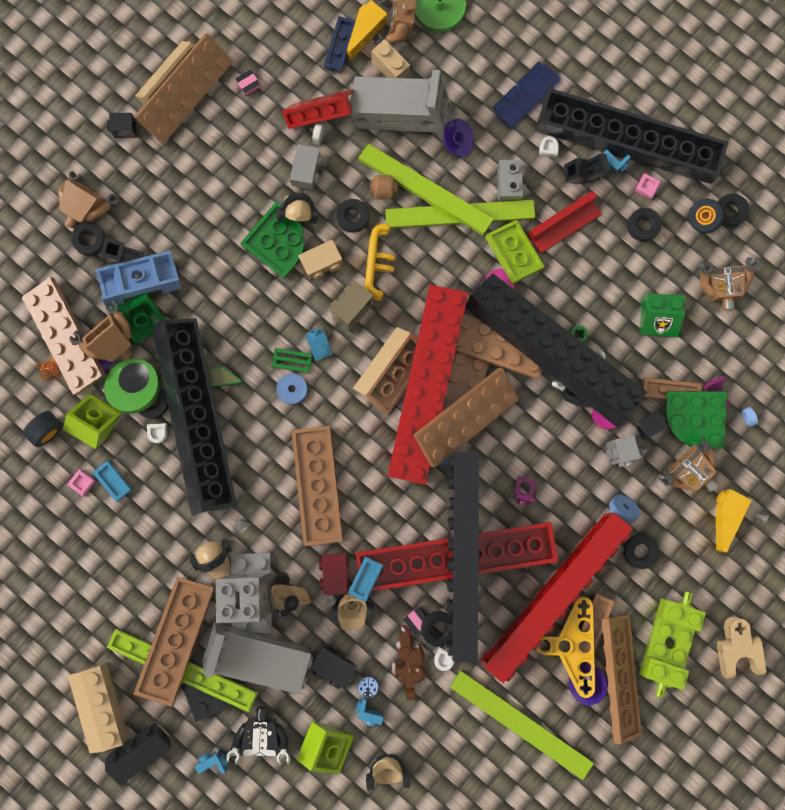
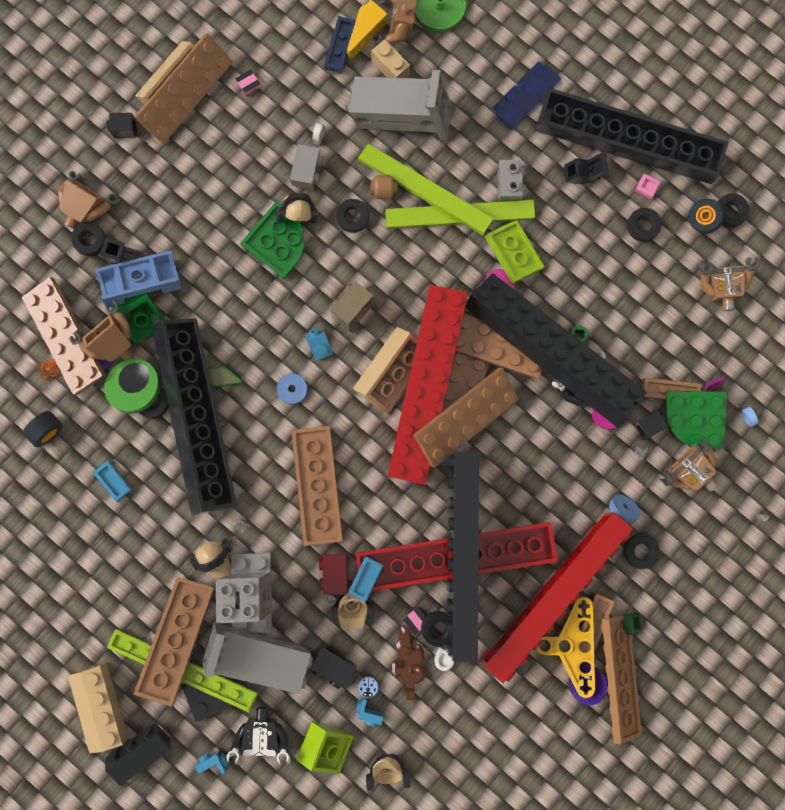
(81, 482): bright pink tile -> none
(91, 421): lime slope -> none
(157, 432): white tile -> none
(285, 597): tan cap -> none
(293, 353): green tile -> none
(318, 109): red panel -> none
(321, 260): tan brick -> none
(379, 230): yellow piece -> none
(458, 137): dark purple dish -> none
(521, 725): lime tile -> none
(524, 498): magenta bracket -> none
(549, 147): white tile -> none
(565, 222): red panel -> none
(615, 165): dark azure bracket -> none
(622, 451): light grey brick -> none
(632, 623): none -> dark green tile
(662, 315): green slope -> none
(668, 664): lime brick -> none
(729, 515): yellow slope -> none
(739, 645): tan piece -> none

